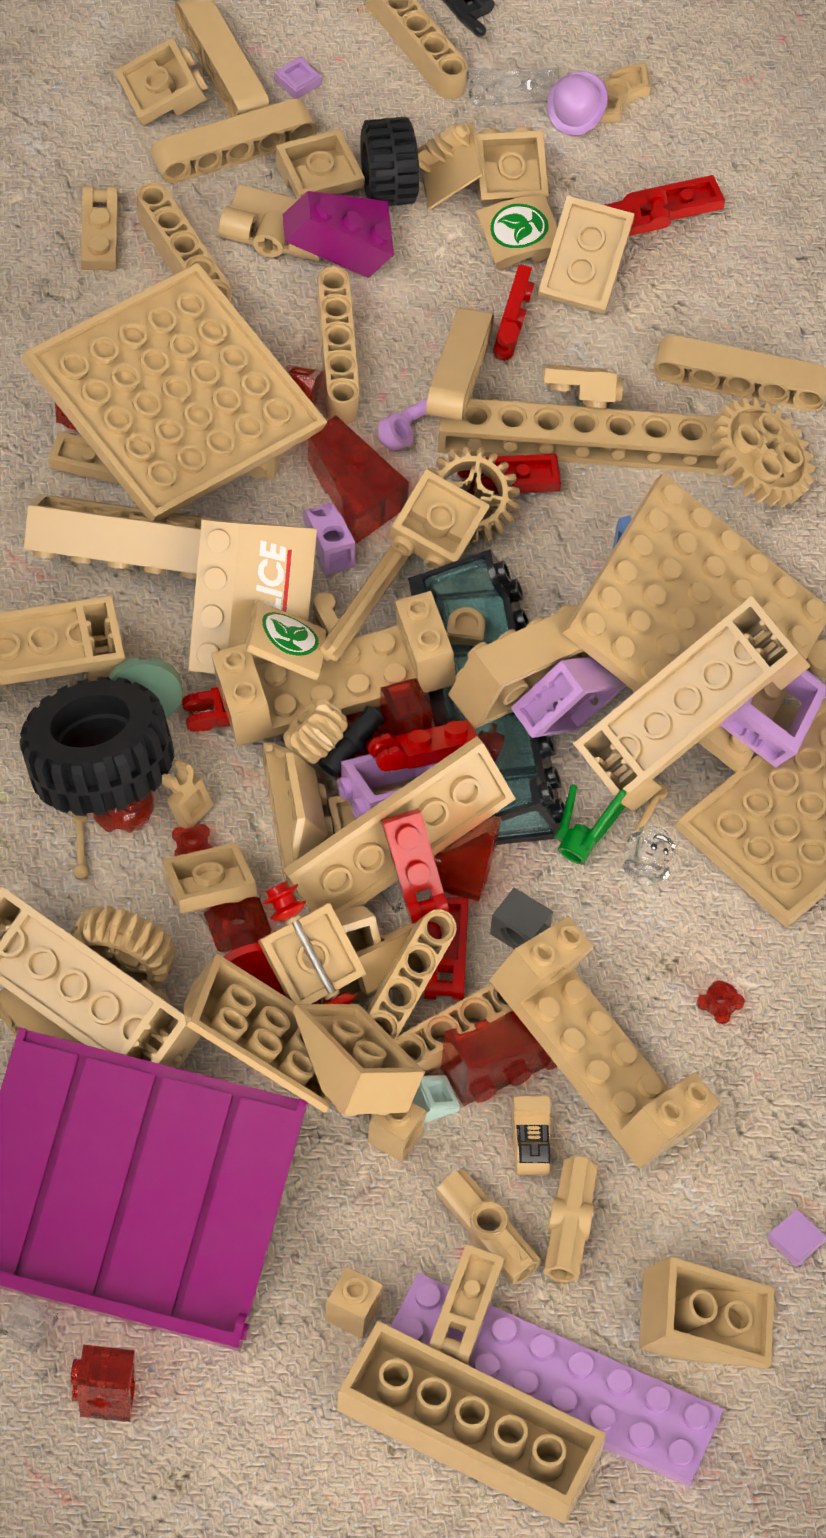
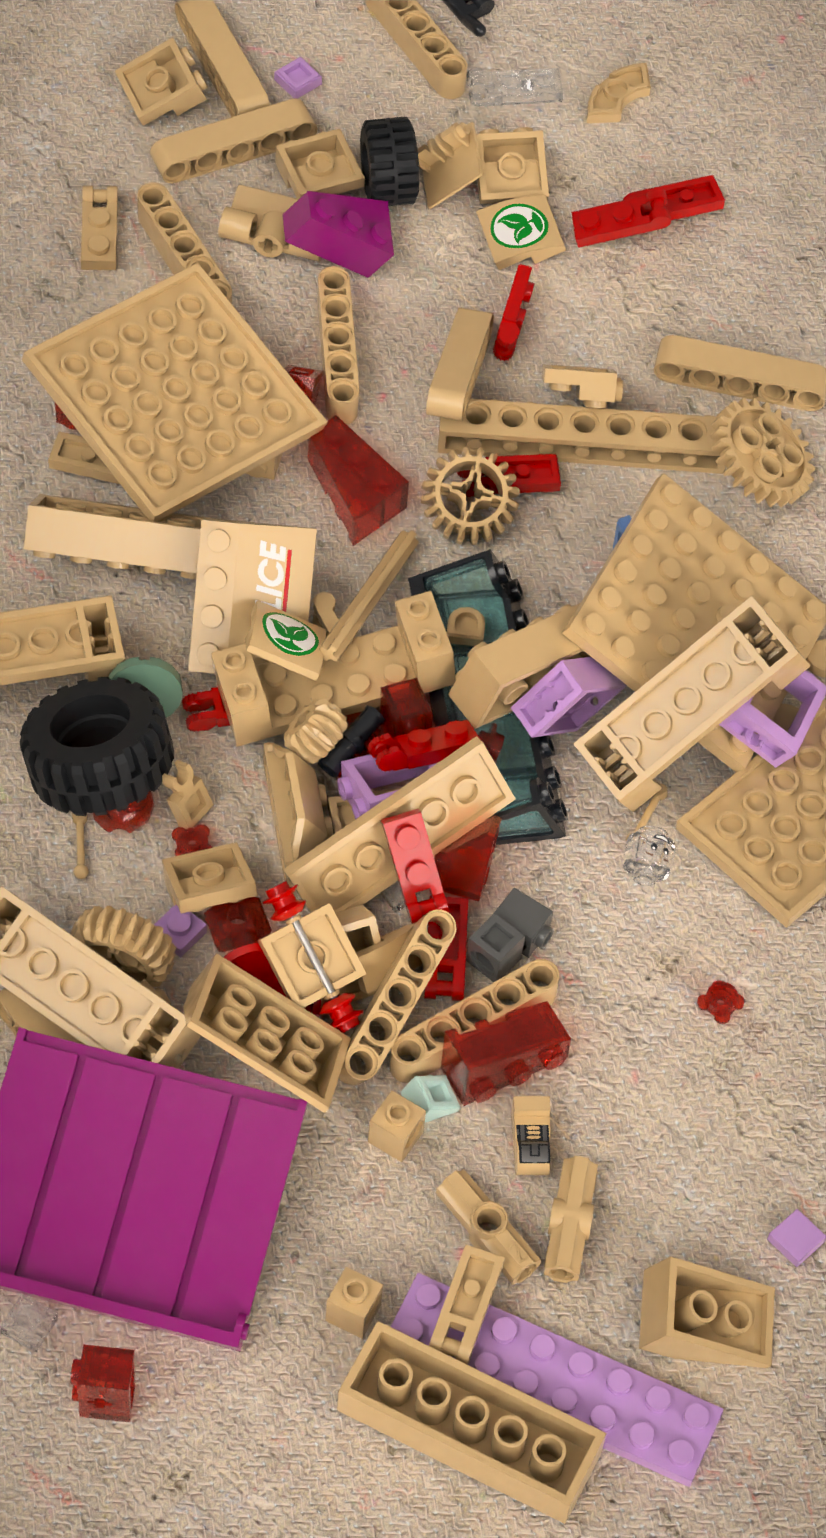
(183, 929): none -> lavender plate
(333, 539): lavender leg -> none
(357, 1060): tan slope -> none
(396, 430): lavender plate -> none
(437, 521): tan plate -> none
(495, 948): none -> dark grey brick
(577, 102): lavender hat -> none
(580, 840): green plant -> none
(586, 254): tan plate -> none
(594, 1050): tan plate -> none

